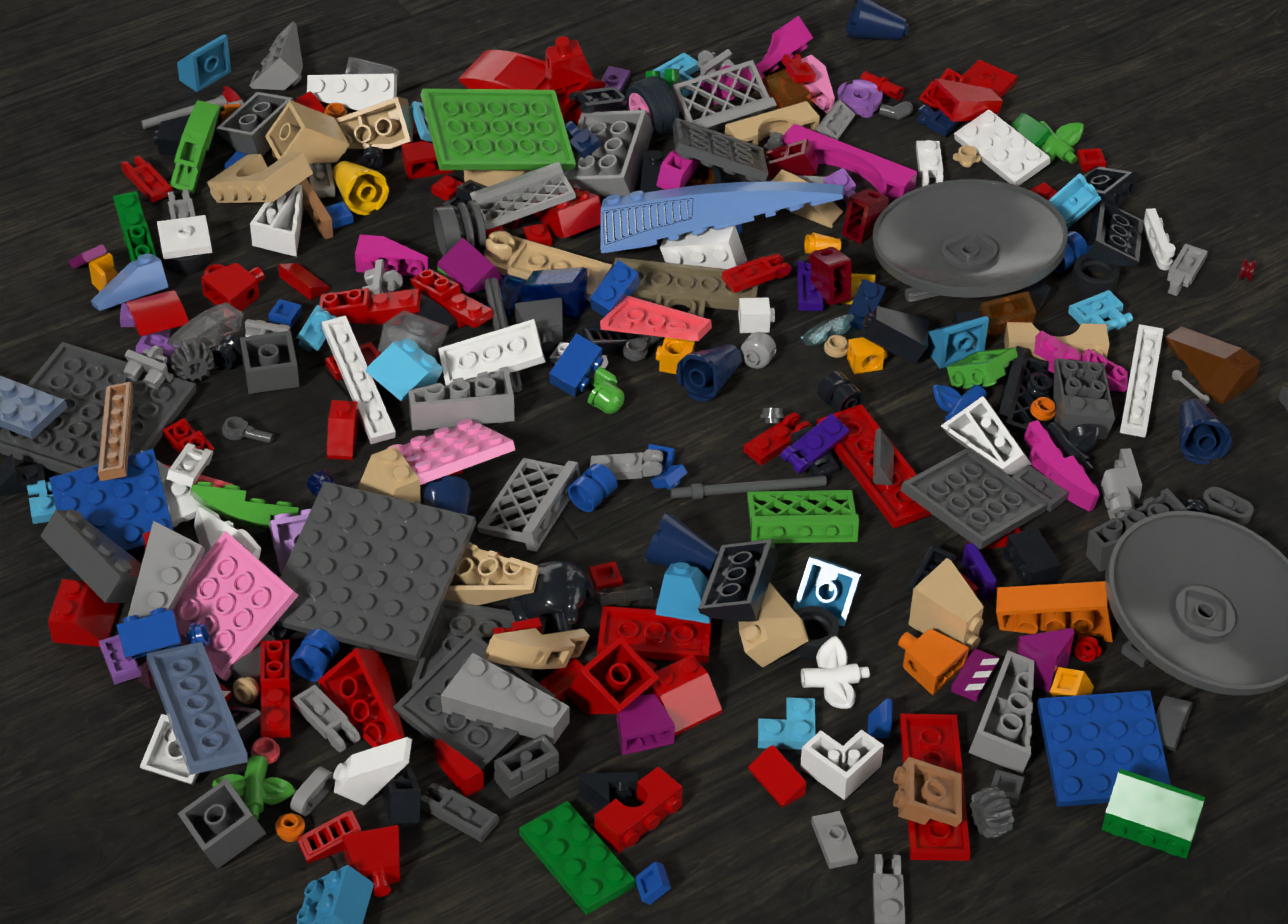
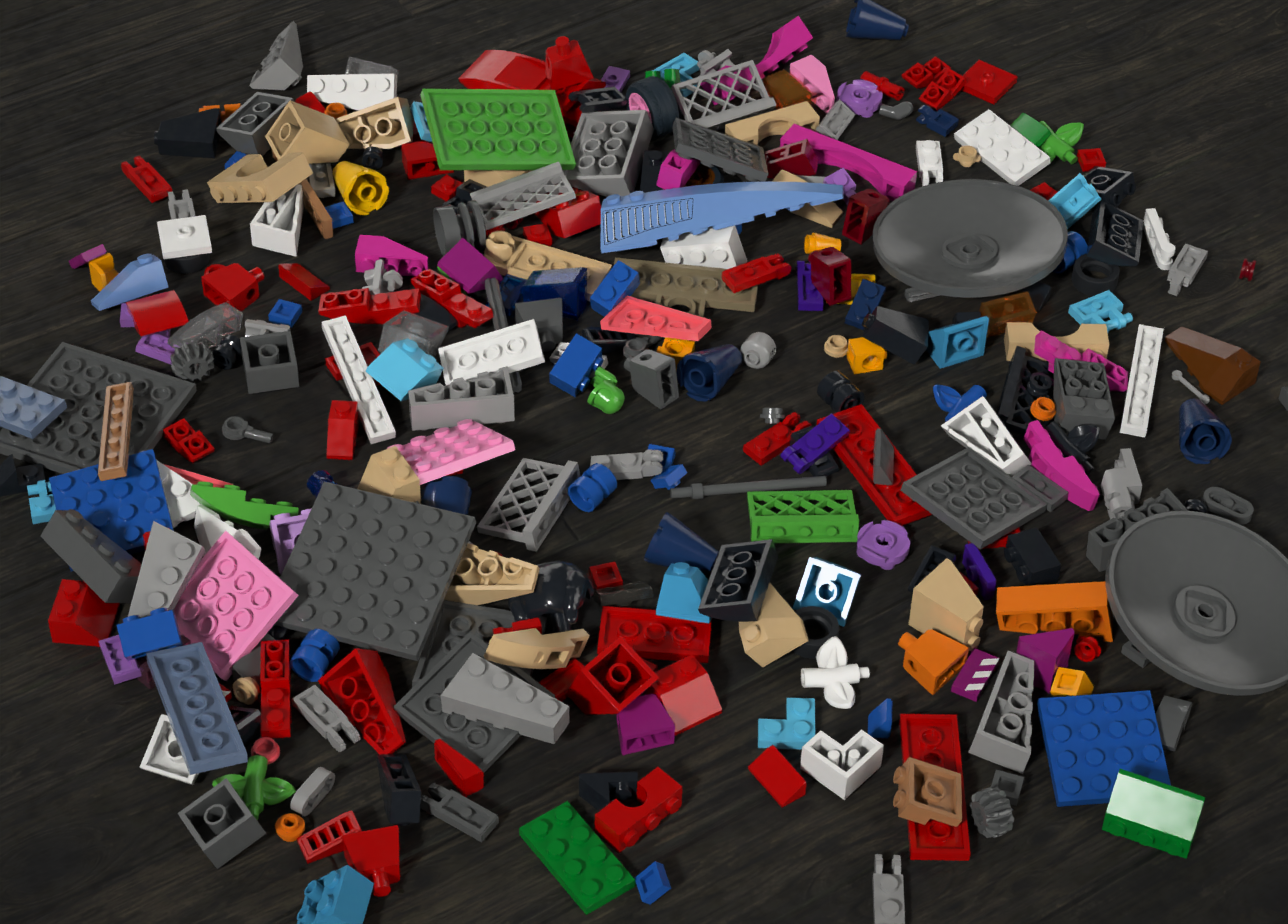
(133, 225): green slope -> none
(150, 362): light grey hips -> none
(189, 465): white plate -> none
(193, 146): bright green slope -> none
(198, 633): blue plate -> none
(205, 64): dark azure slope -> none
(228, 97): light grey piece -> none
(311, 334): medium azure hips -> none
(371, 770): white slope -> none
(526, 766): dark grey brick -> none
(583, 141): dark blue plate -> none
(654, 377): none -> dark grey torso
(755, 315): white brick -> none
(774, 141): dark grey arm -> none
(797, 70): red plate -> none
(832, 326): clear light blue slope -> none
(834, 840): light grey plate -> none
(883, 555): none -> medium lavender plate
(923, 75): none -> red slope
(963, 100): red slope -> none
(981, 367): bright green plate -> none

